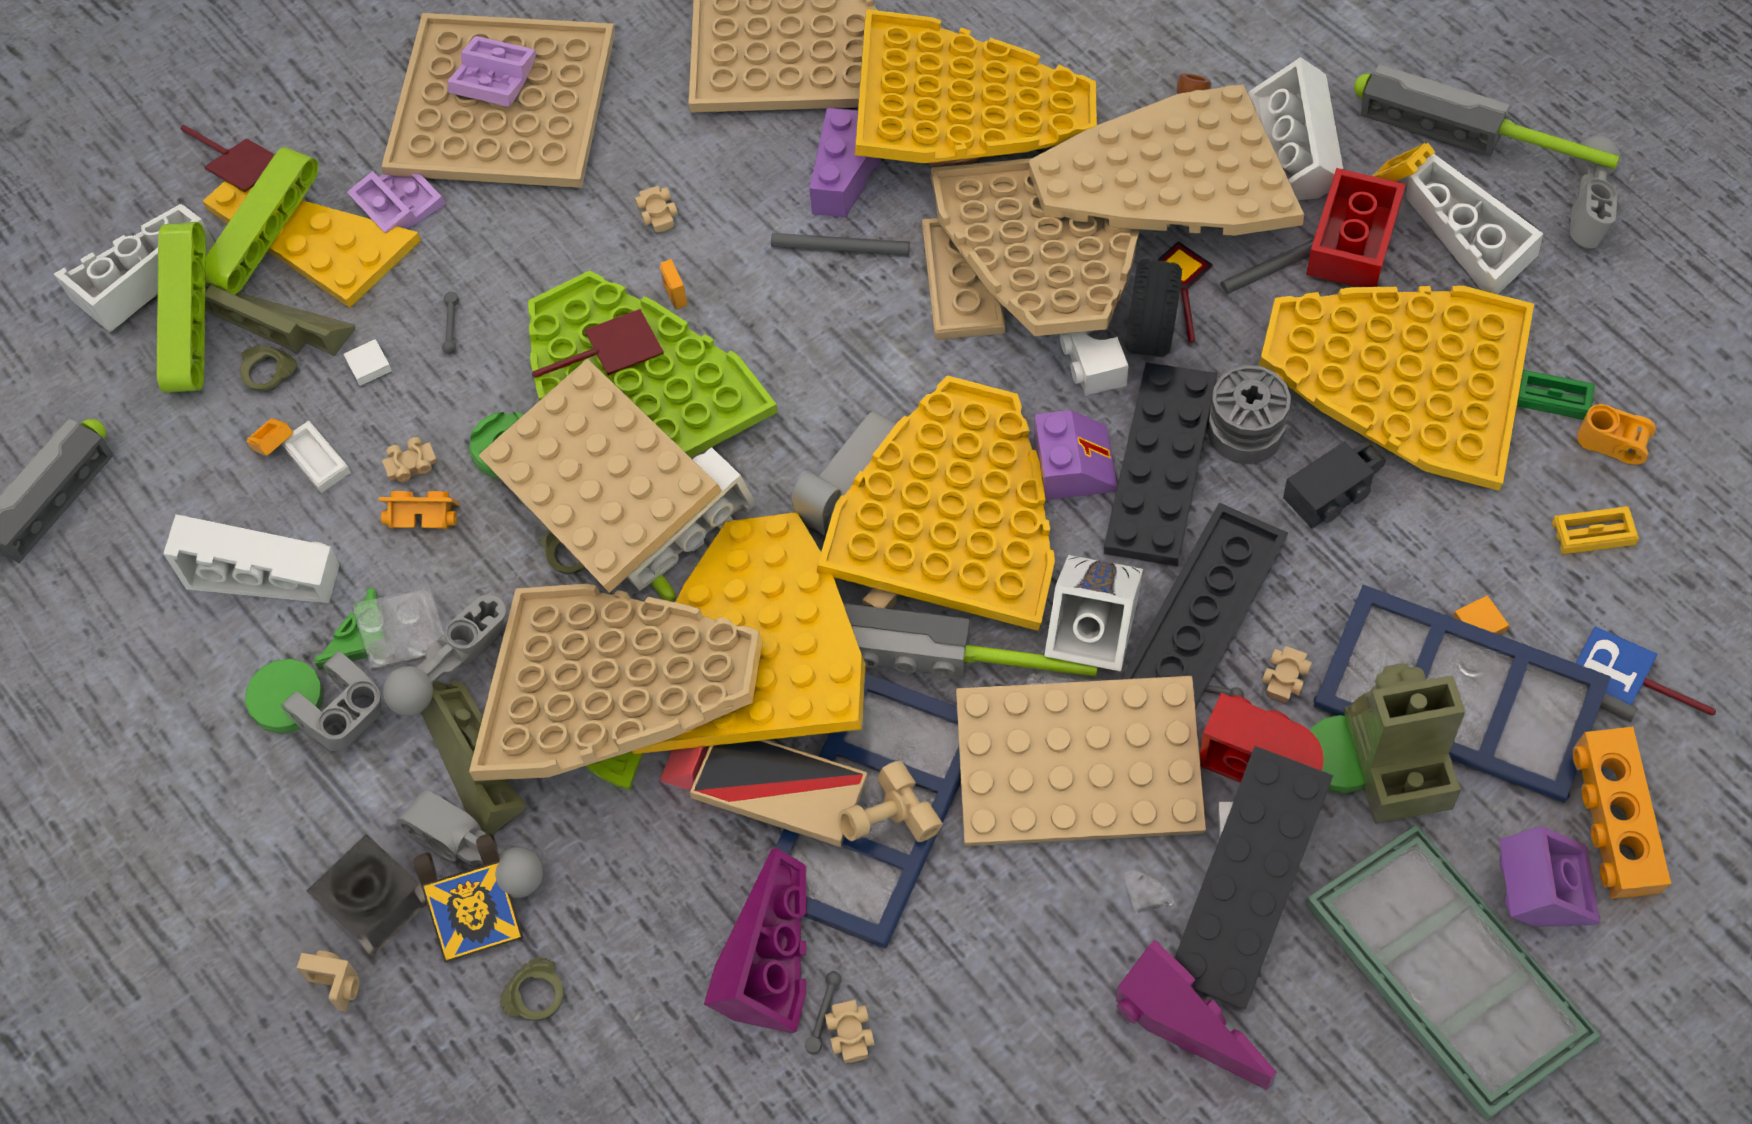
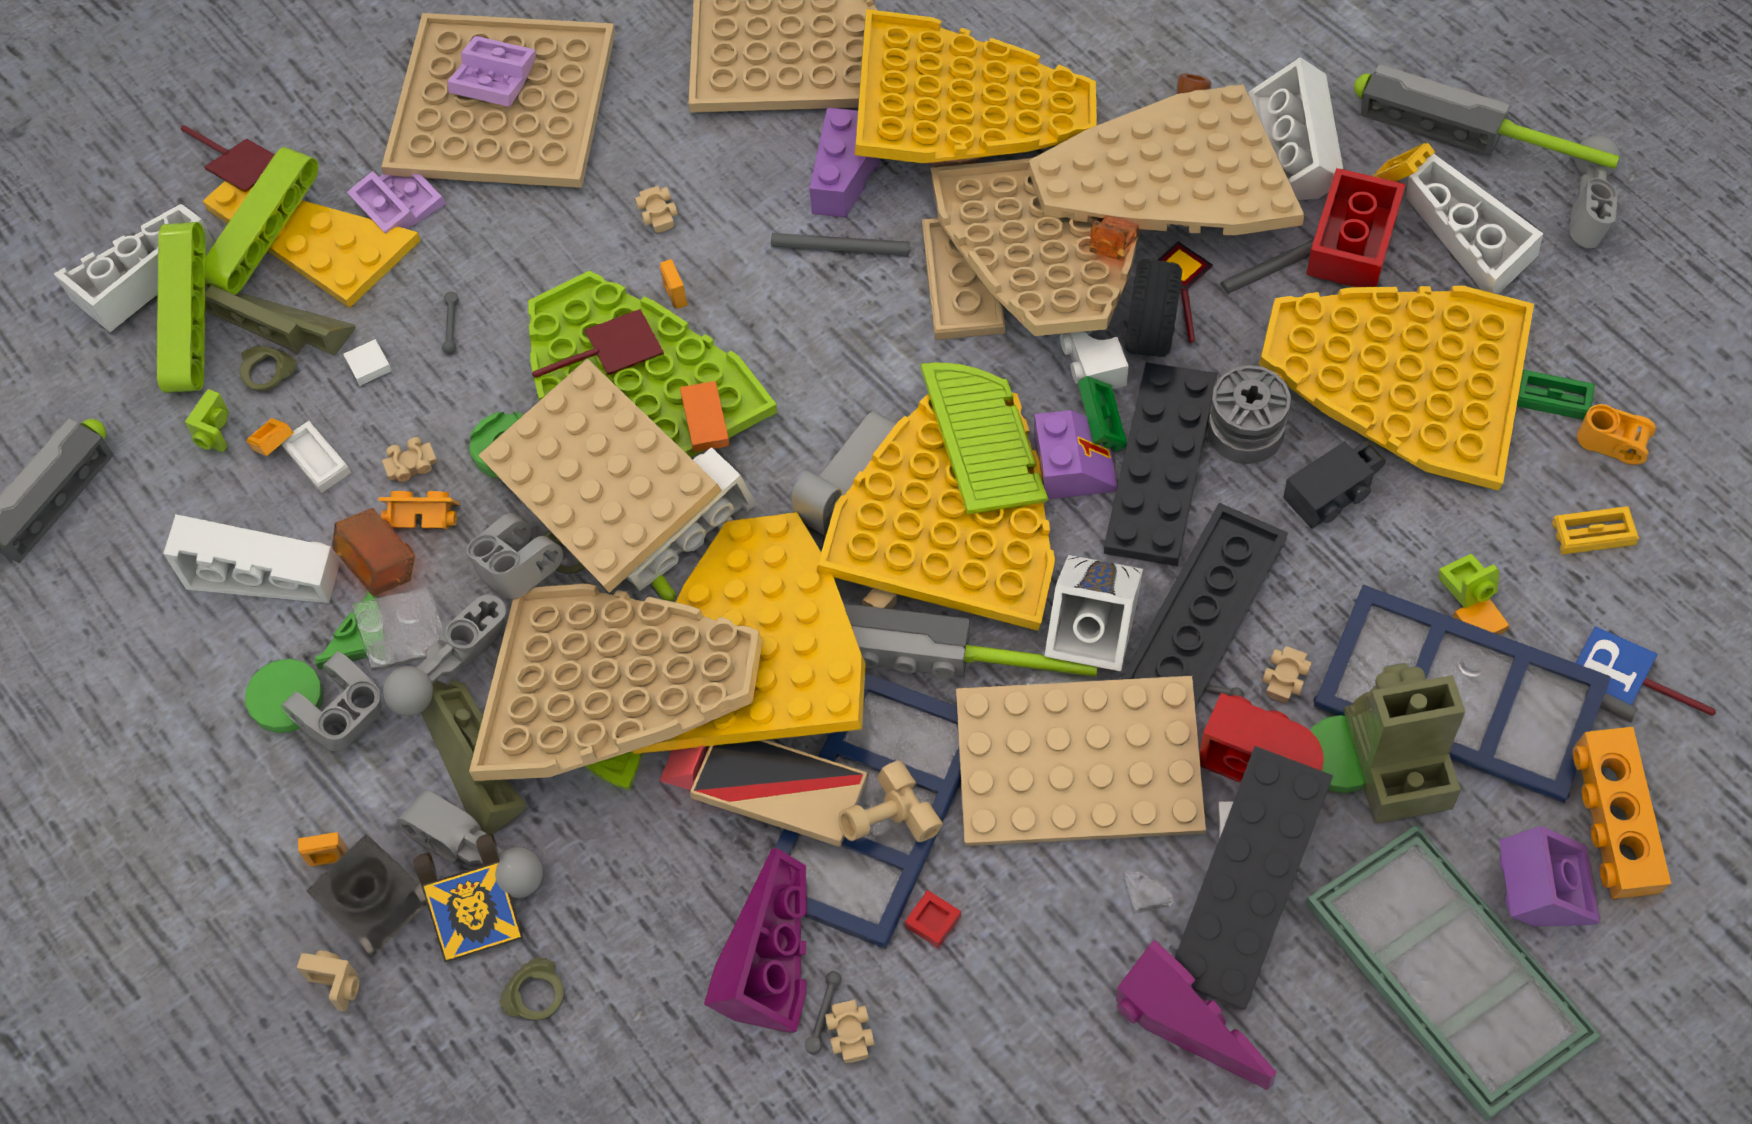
(206, 420): none -> lime bracket
(322, 849): none -> light orange tile
(373, 551): none -> clear orange brick
(506, 561): none -> light grey piece
(704, 416): none -> orange tile
(932, 919): none -> red tile
(983, 437): none -> lime piece
(1102, 413): none -> green tile
(1113, 237): none -> clear orange bracket
(1470, 580): none -> lime bracket

